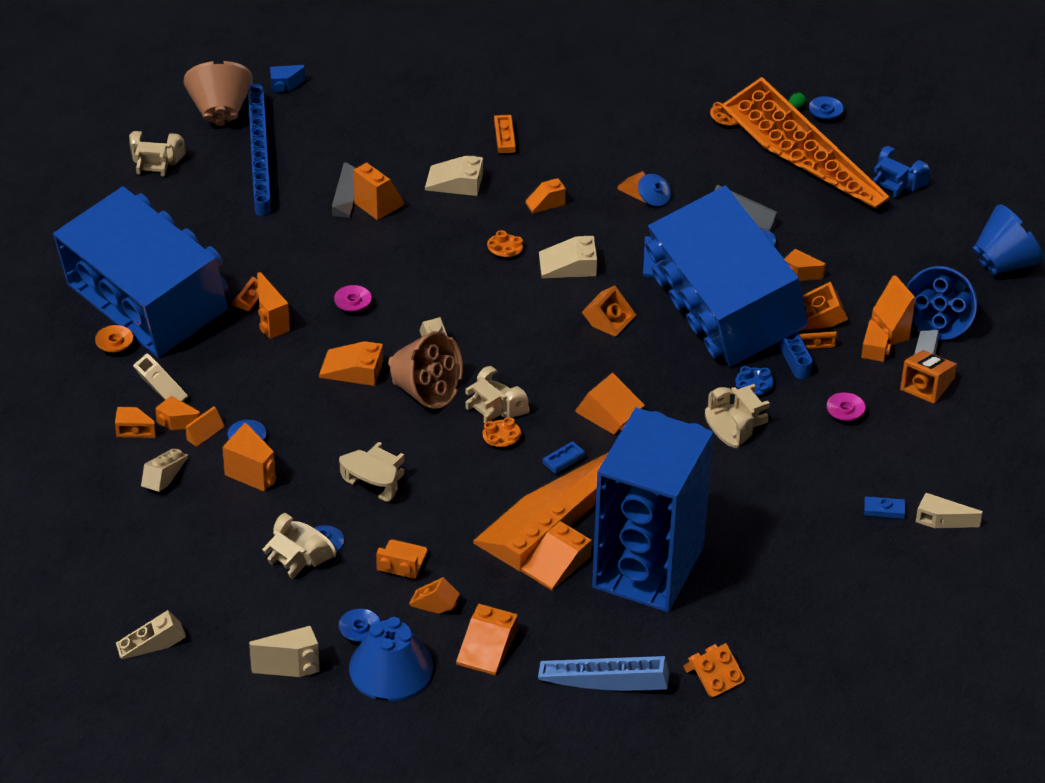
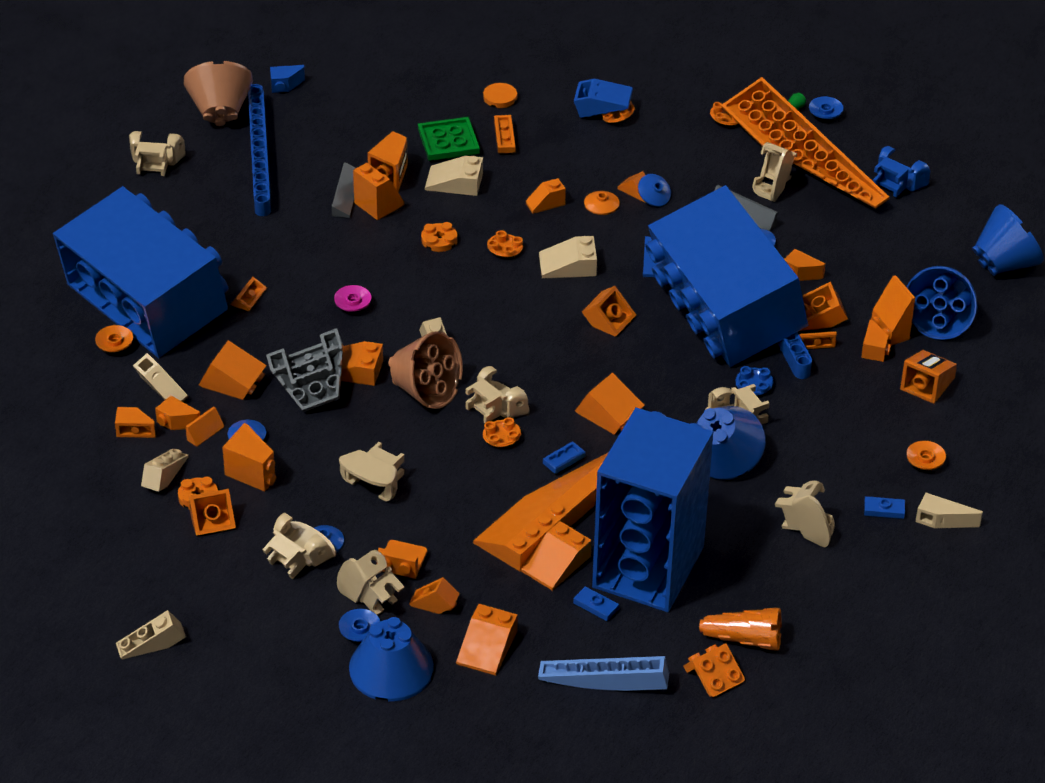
(193, 486): none -> orange plate
(211, 512): none -> orange slope
(233, 372): none -> orange slope
(273, 309): orange slope -> none
(286, 654): tan slope -> none
(311, 374): none -> dark grey wedge
(359, 581): none -> tan piece
(390, 157): none -> orange slope
(430, 236): none -> orange plate
(448, 138): none -> green plate
(500, 95): none -> orange tile
(596, 603): none -> blue plate
(601, 97): none -> blue slope
(601, 202): none -> orange dish
(617, 116): none -> orange dish
(736, 440): none -> blue cone
(748, 627): none -> orange cone
(777, 167): none -> tan piece
(806, 514): none -> tan piece
(845, 406): dark pink dish -> none
(926, 455): none -> orange dish
(928, 341): light grey tile -> none

